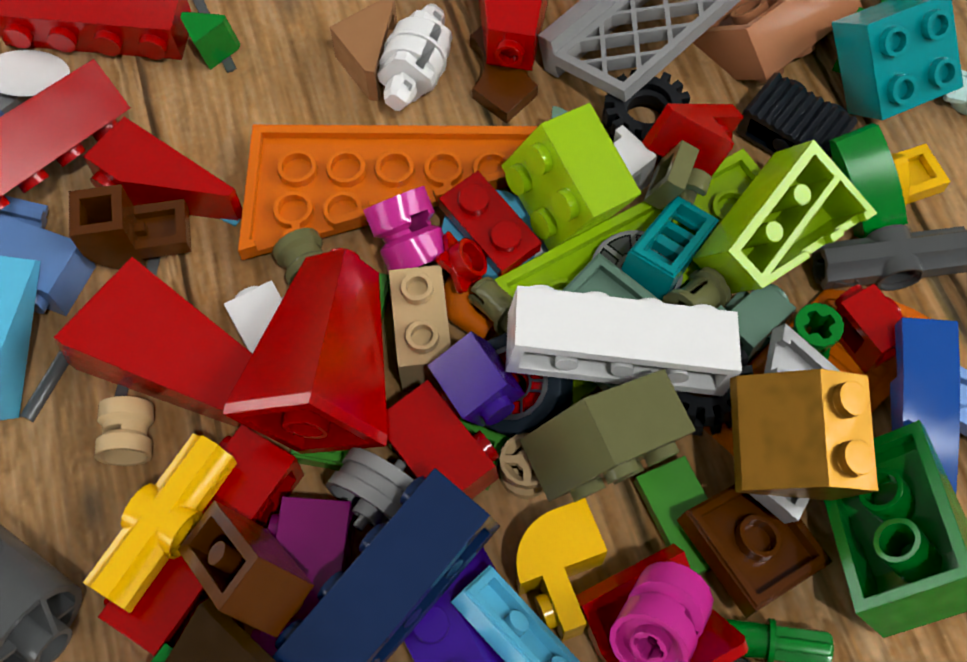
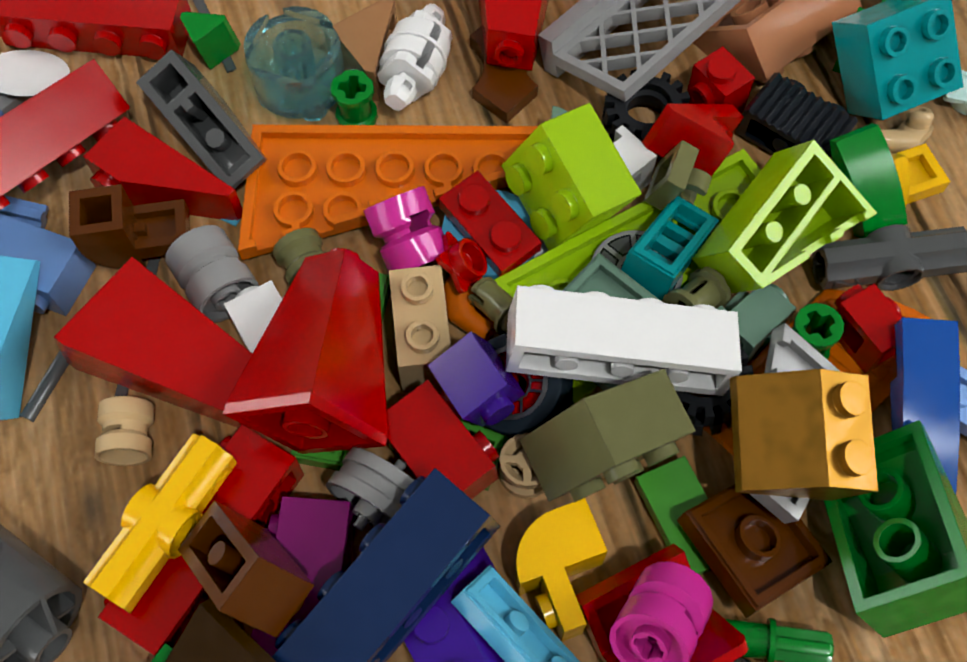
(202, 118): none -> dark grey slope
(208, 269): none -> light grey wheel
(294, 62): none -> clear light blue brick
(354, 95): none -> green bush
(720, 80): none -> red brick
(912, 131): none -> tan arm

